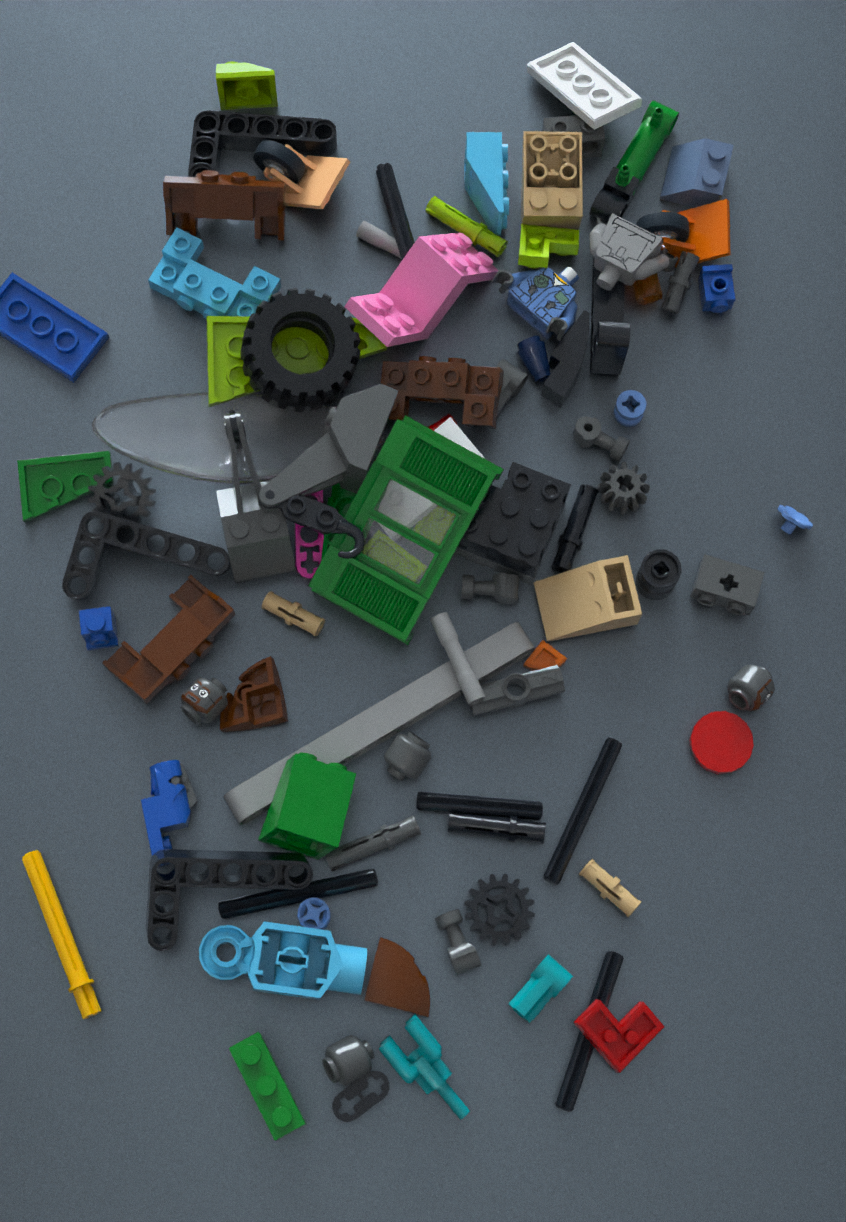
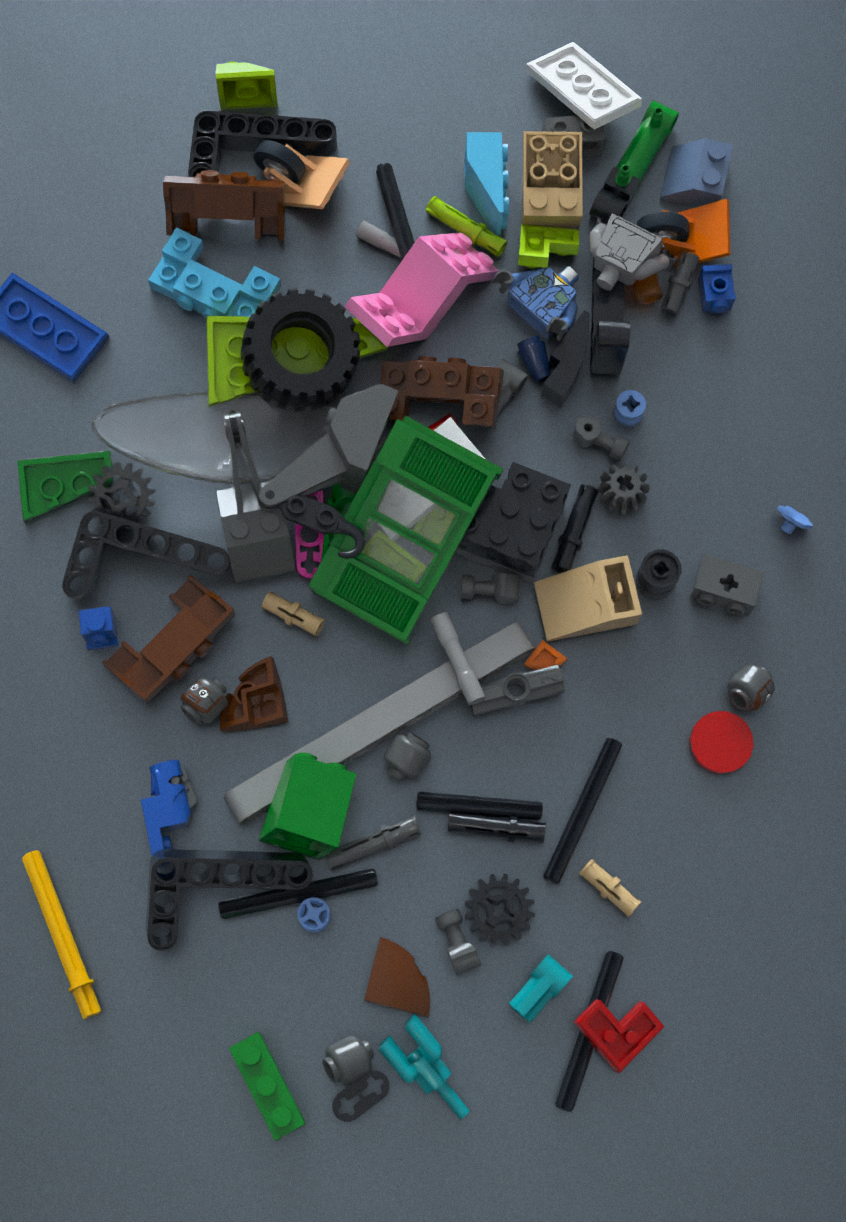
(286, 960): medium azure brick -> none

